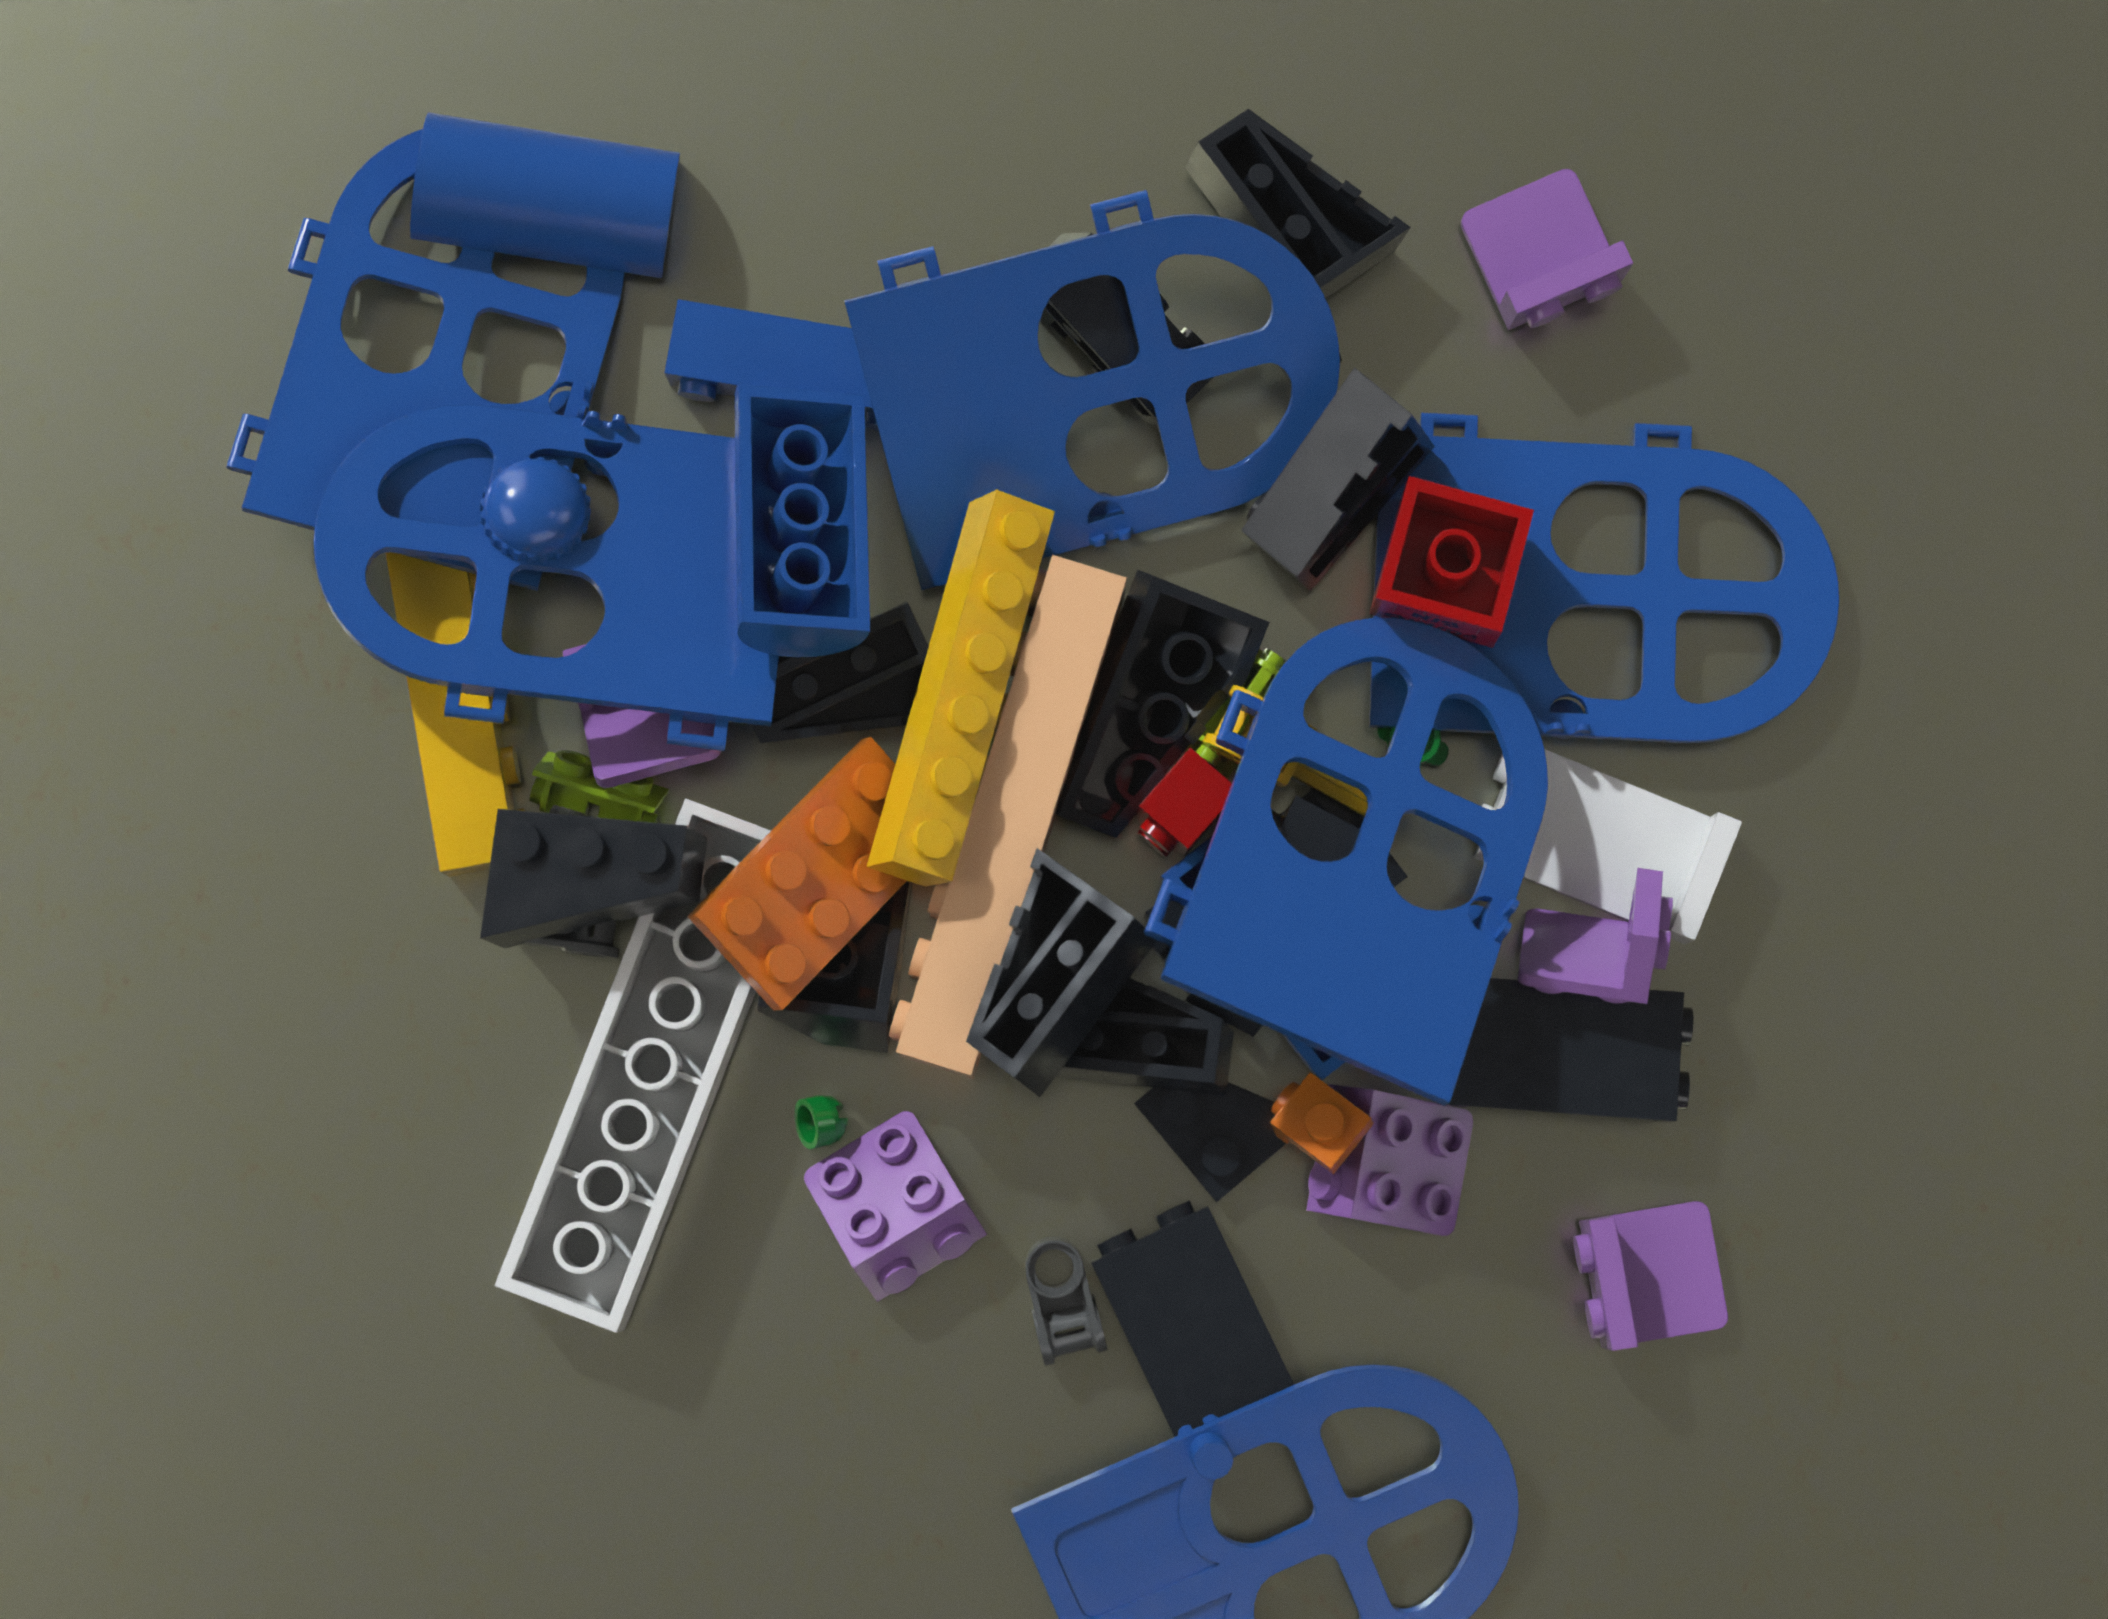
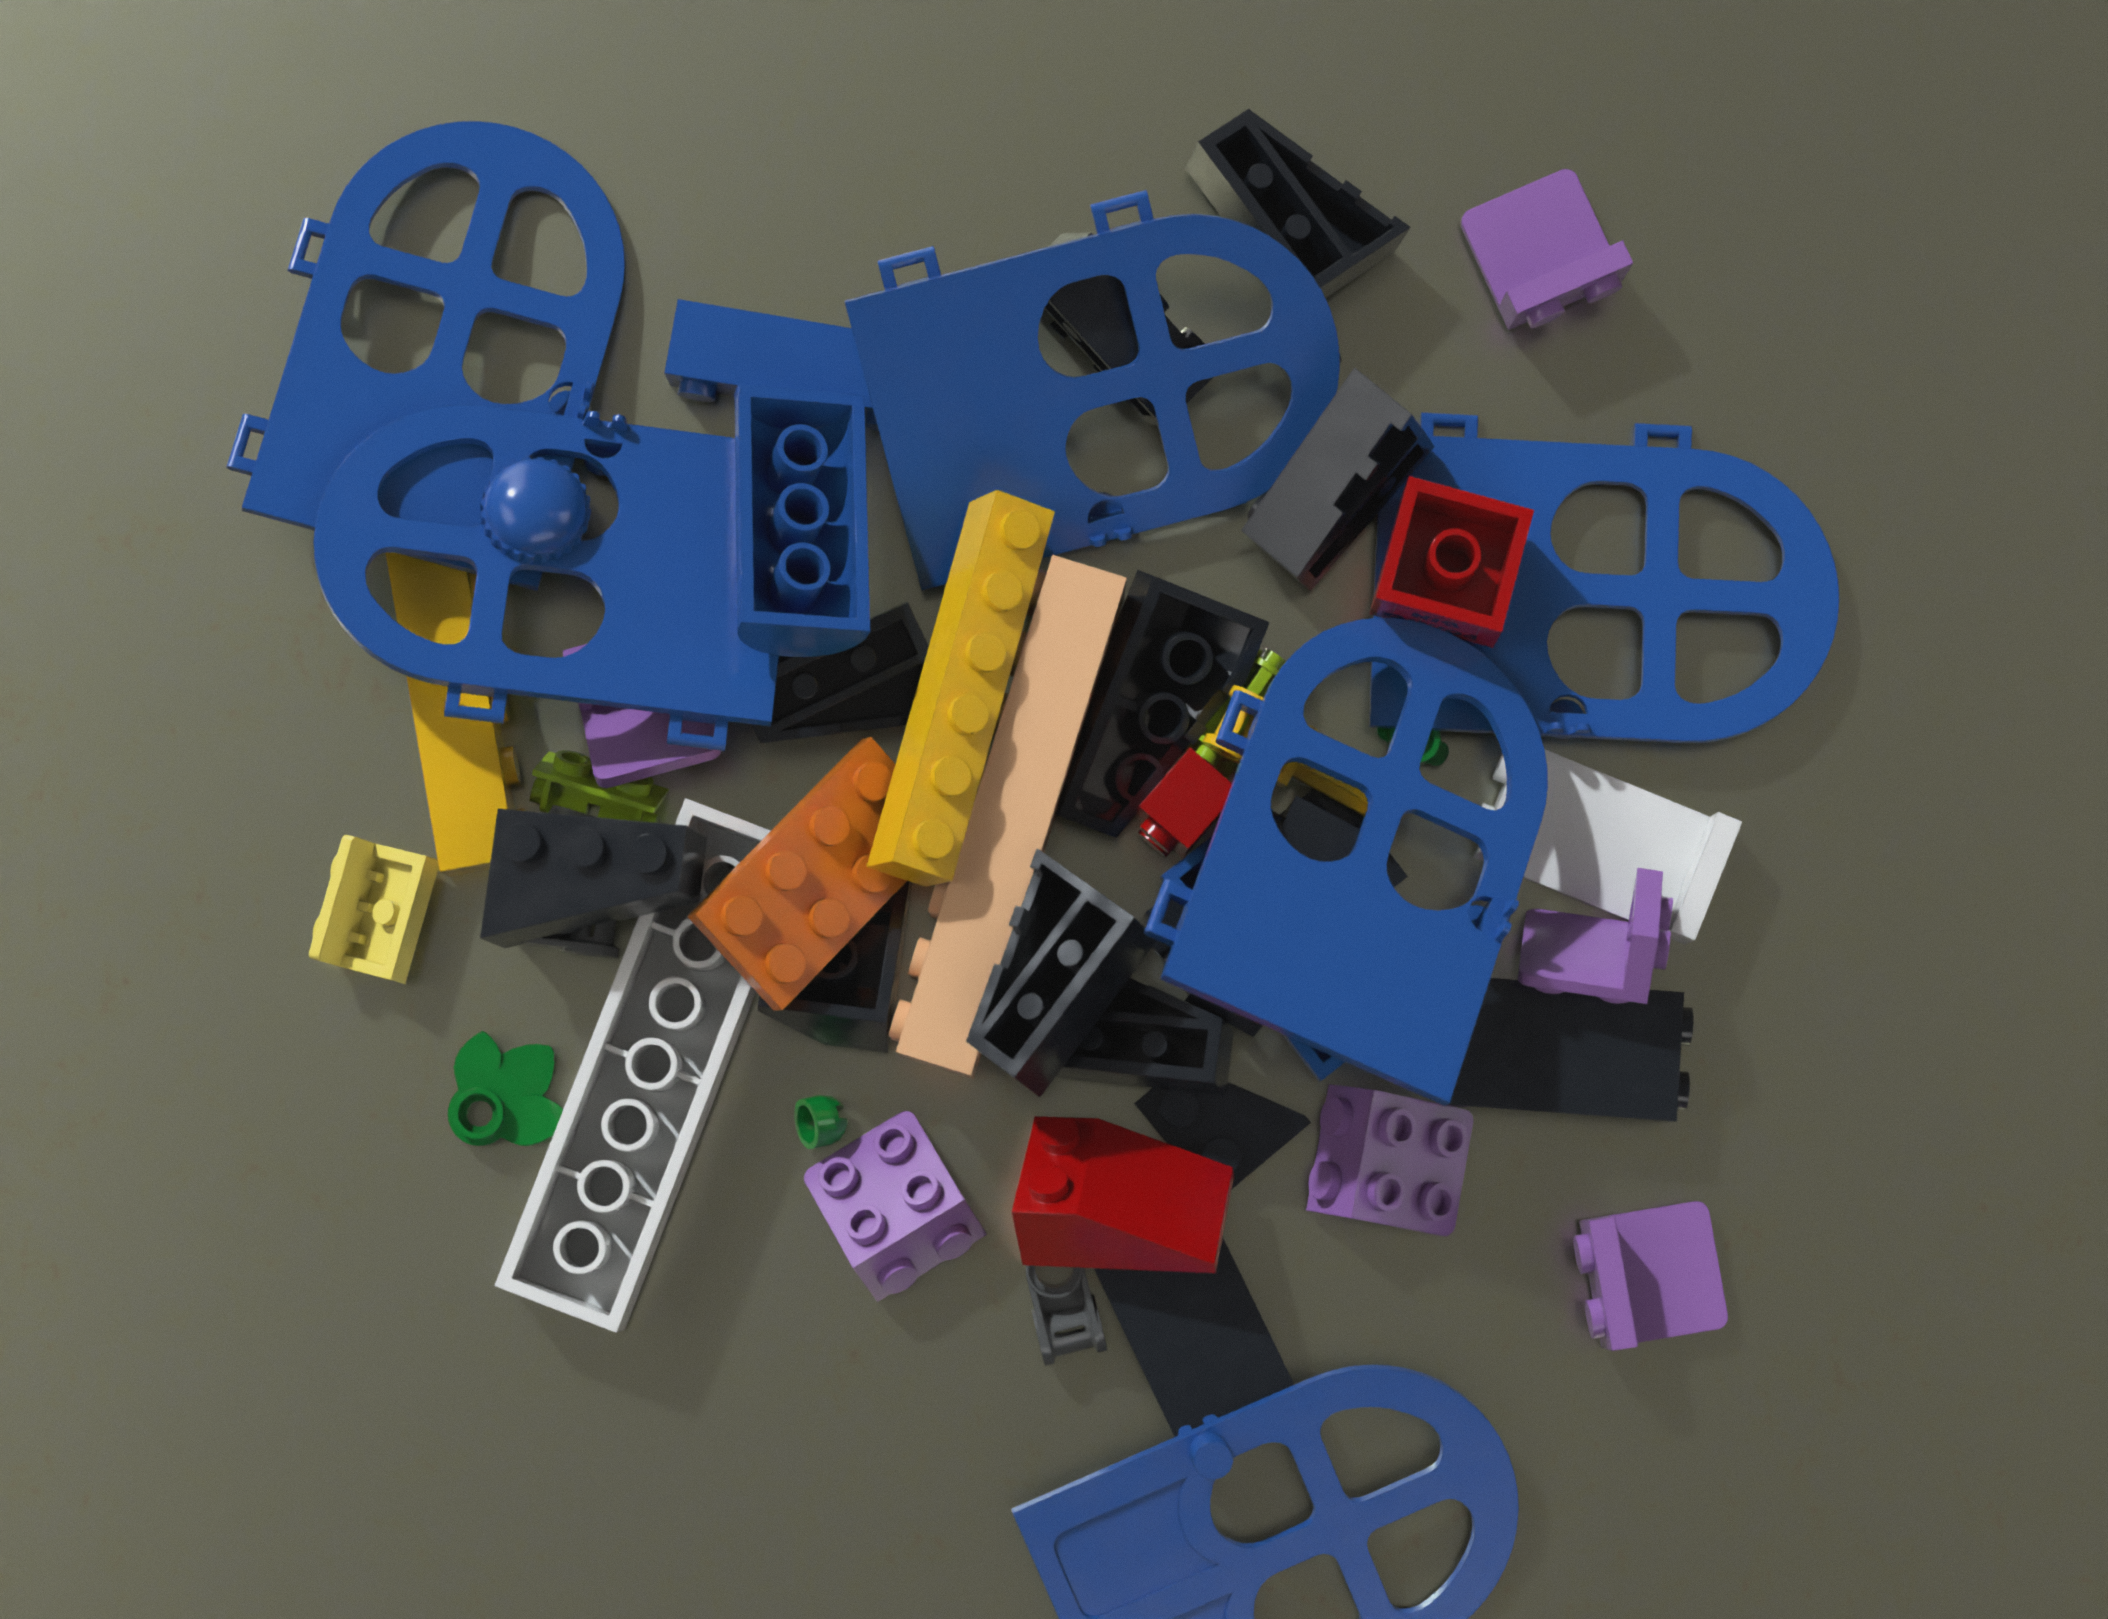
(373, 909): none -> light yellow bracket
(512, 1087): none -> green plate
(543, 195): blue brick -> none
(1117, 1200): none -> red slope
(1319, 1121): orange bracket -> none

